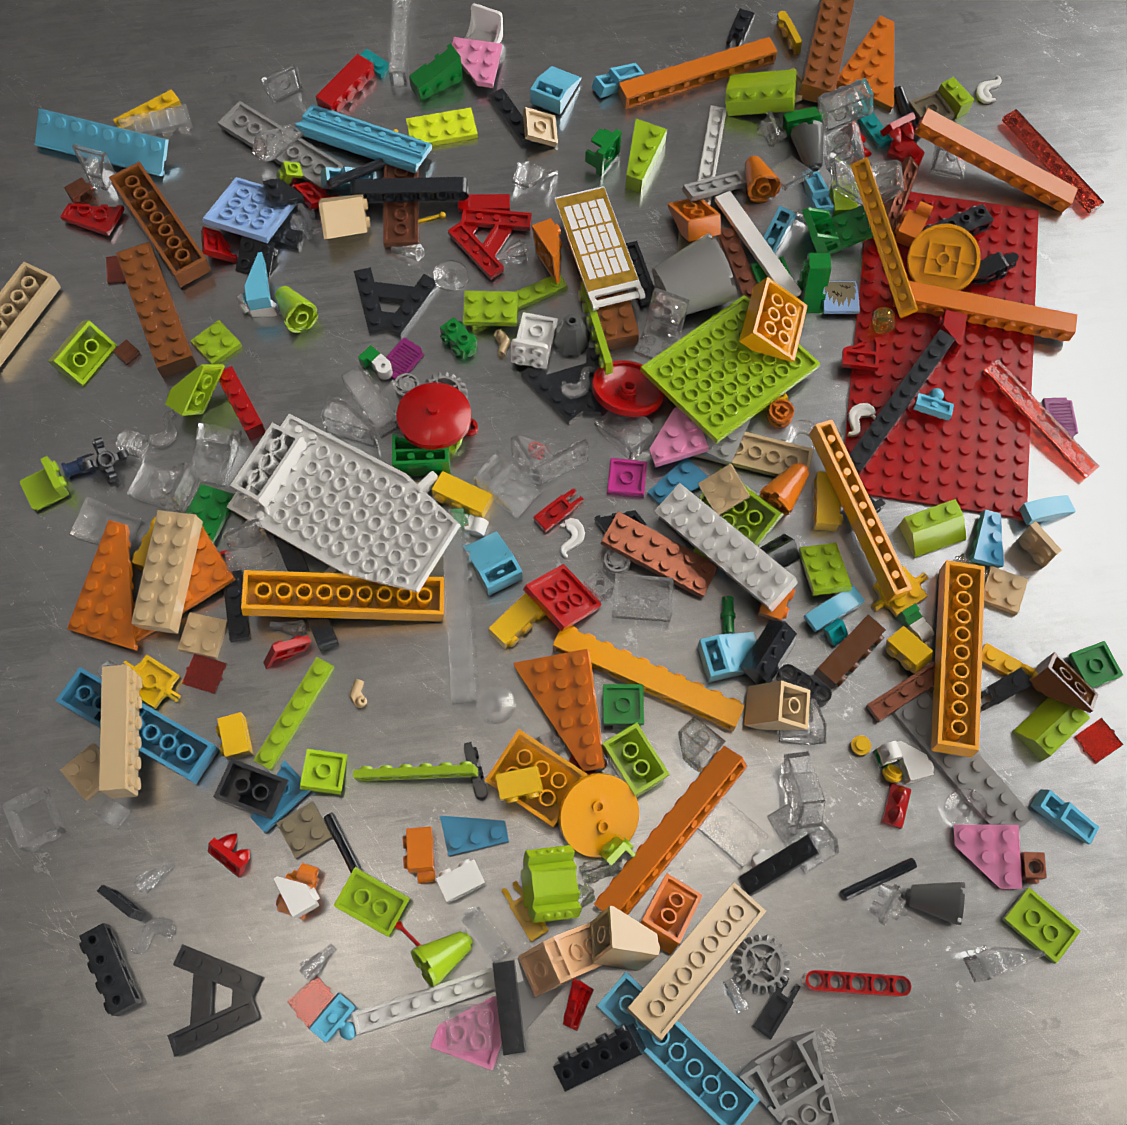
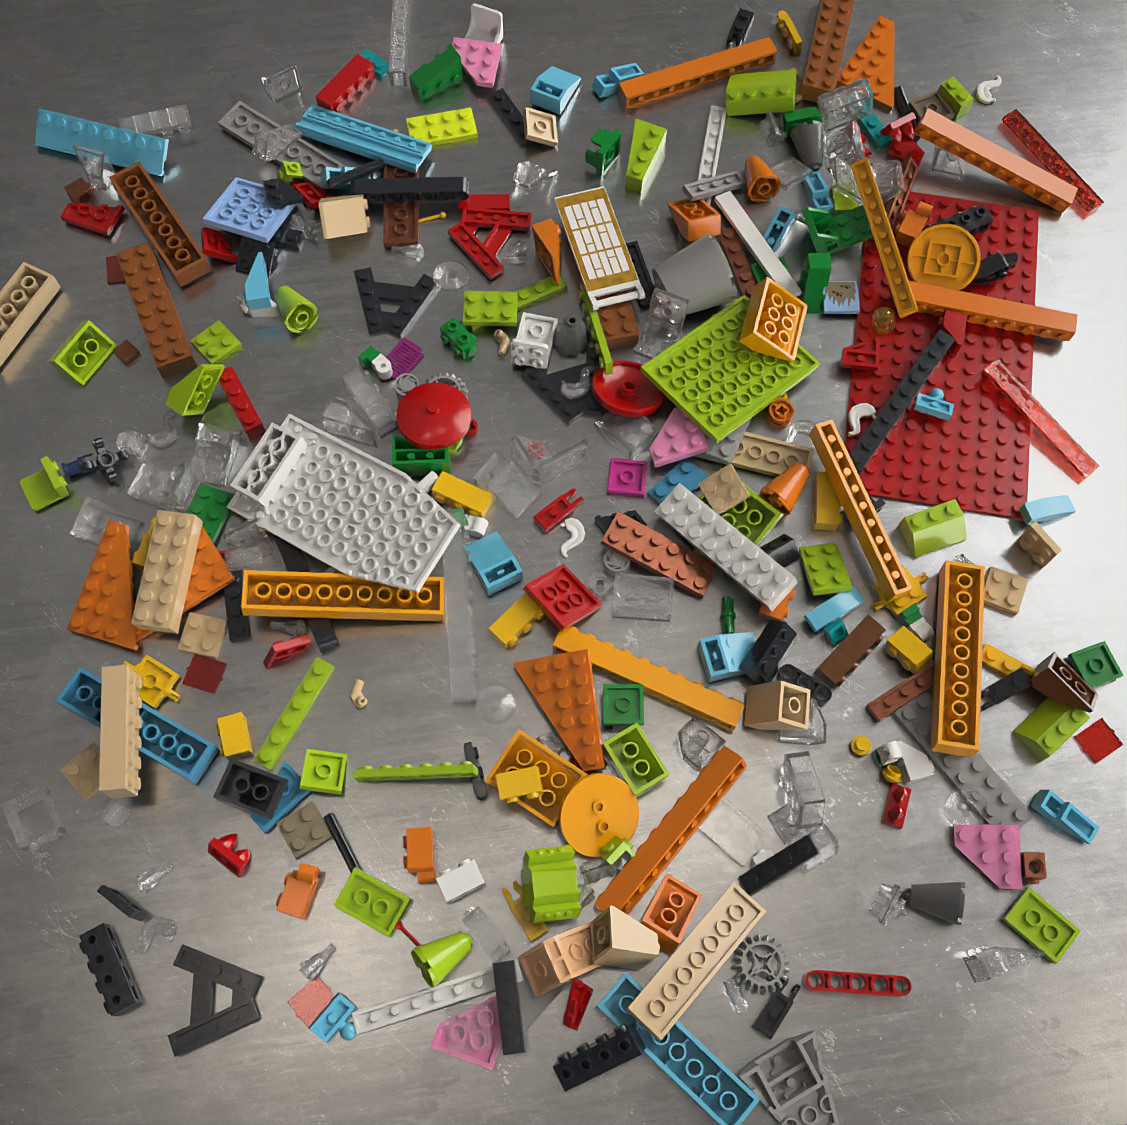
(160, 102): yellow plate -> none
(297, 896): white slope -> none
(472, 834): dark azure wing -> none
(877, 879): black axle -> none
(989, 543): dark azure wing -> none
(1063, 412): magenta window -> none

